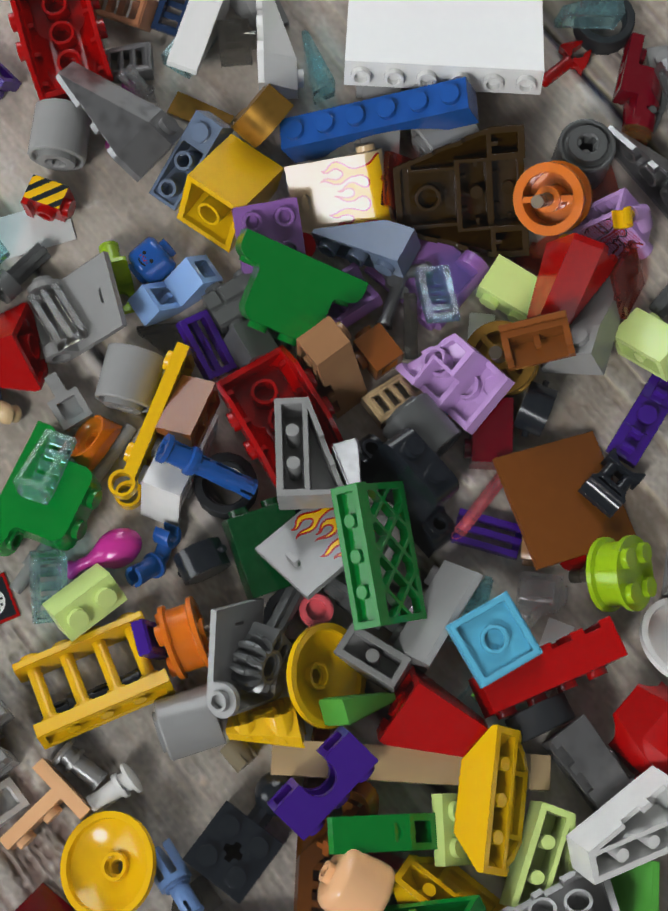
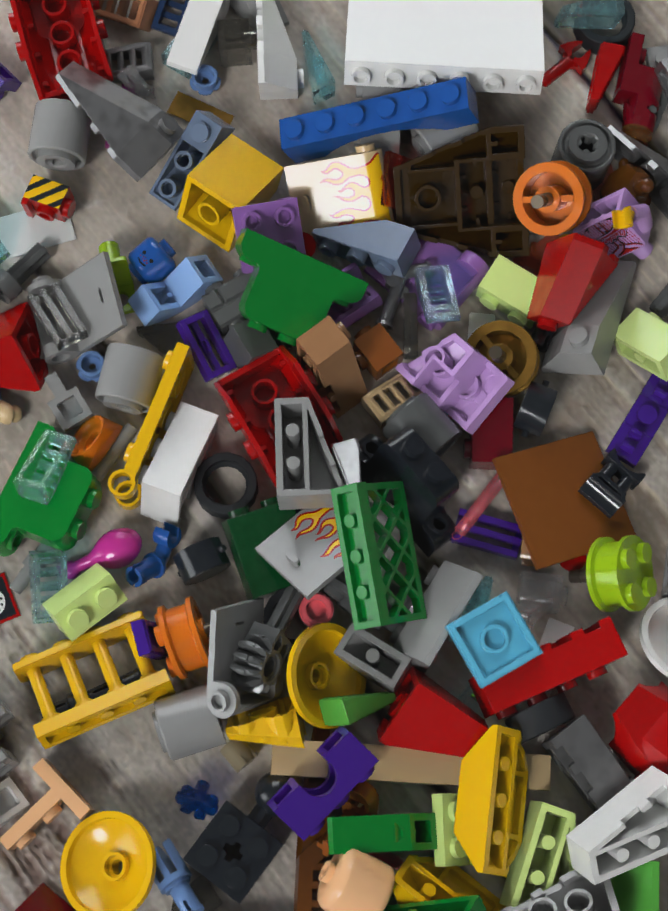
(79, 764): light grey pin -> none
(84, 362): none -> medium blue plate
(115, 789): white pin -> none
(189, 410): hinge -> none
(193, 461): blue pin -> none
(197, 800): none -> clear blue plant
(209, 73): none -> medium blue plate
(261, 115): pearl gold brick -> none
(537, 340): dark orange hinge -> none
(605, 66): none -> red slope
(627, 279): clear red piece -> none
(632, 178): none -> reddish brown rock

